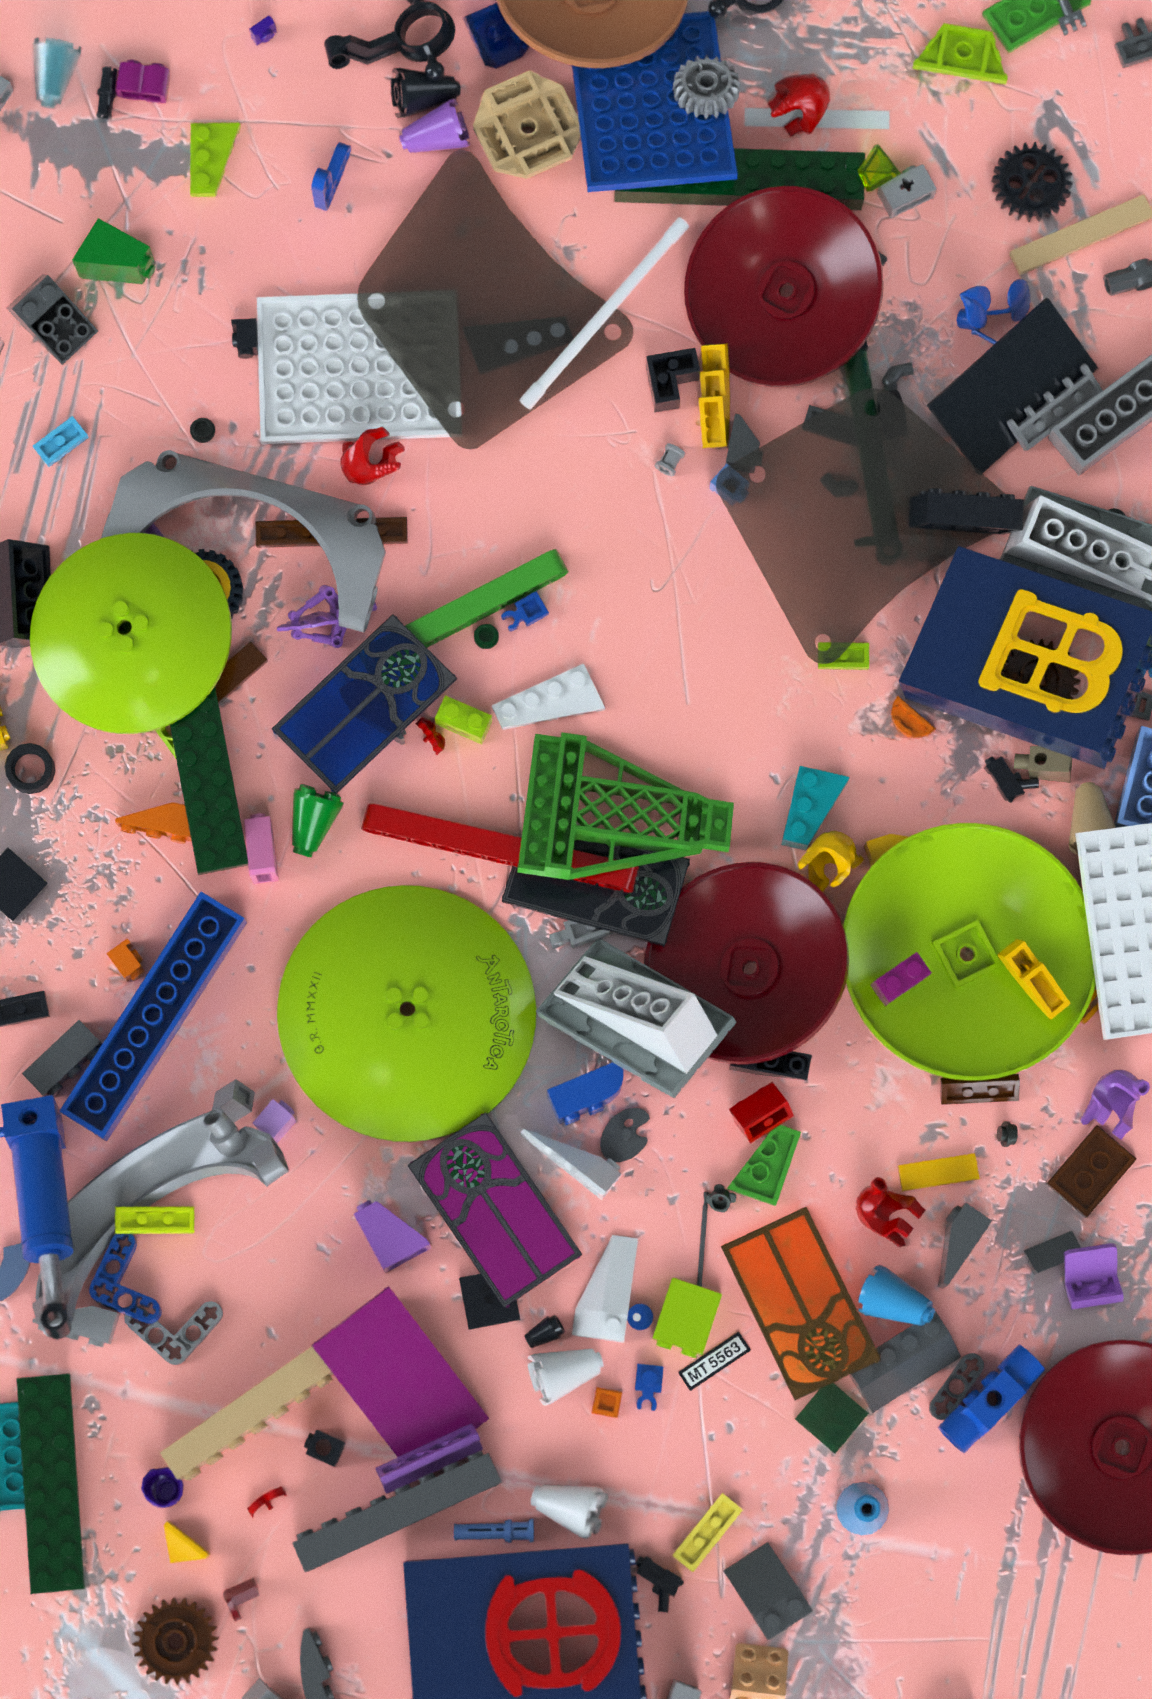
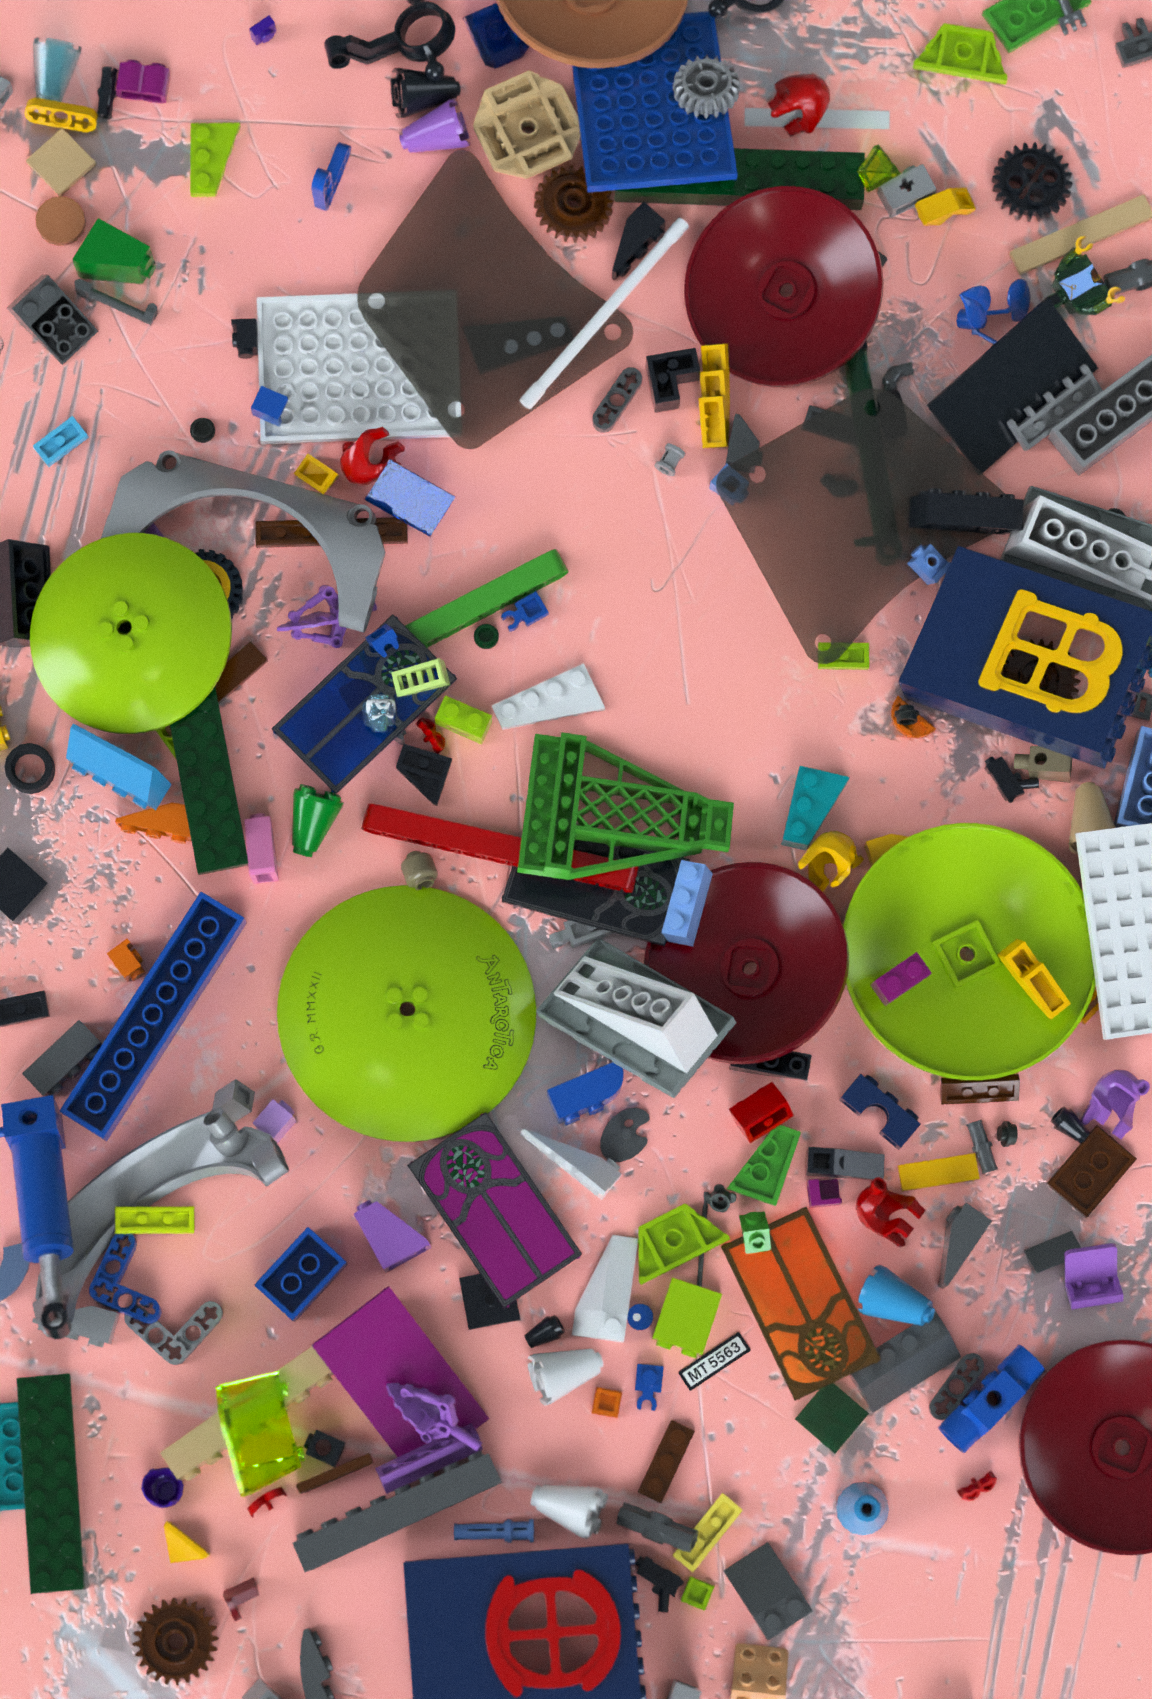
(55, 106): none -> yellow beam
(60, 220): none -> nougat tile
(61, 162): none -> tan tile
(87, 291): none -> dark grey hinge
(116, 768): none -> dark azure slope
(258, 1431): none -> clear neon green windscreen
(269, 405): none -> blue panel
(301, 1274): none -> blue brick
(316, 474): none -> yellow slope
(335, 1473): none -> reddish brown tile
(379, 712): none -> clear light blue head
(382, 637): none -> blue tile
(409, 498): none -> clear blue piece
(419, 870): none -> dark tan head
(424, 771): none -> black wing
(429, 1413): none -> medium lavender bar
(443, 679): none -> yellowish green slope
(570, 220): none -> reddish brown gear
(632, 389): none -> dark grey beam
(639, 232): none -> black slope
(657, 1527): none -> dark grey piece
(666, 1461): none -> reddish brown plate
(674, 1241): none -> lime wing
(687, 903): none -> light blue brick
(697, 1593): none -> lime tile
(755, 1232): none -> bright green bracket
(823, 1193): none -> magenta panel
(843, 1163): none -> black slope
(865, 1094): none -> dark blue arch
(906, 715): none -> pearl dark grey plate
(920, 565): none -> medium blue brick
(942, 205): none -> yellow slope
(972, 1491): none -> red piece
(982, 1146): none -> dark grey pin
(1069, 1124): none -> black cone
(1080, 285): none -> torso

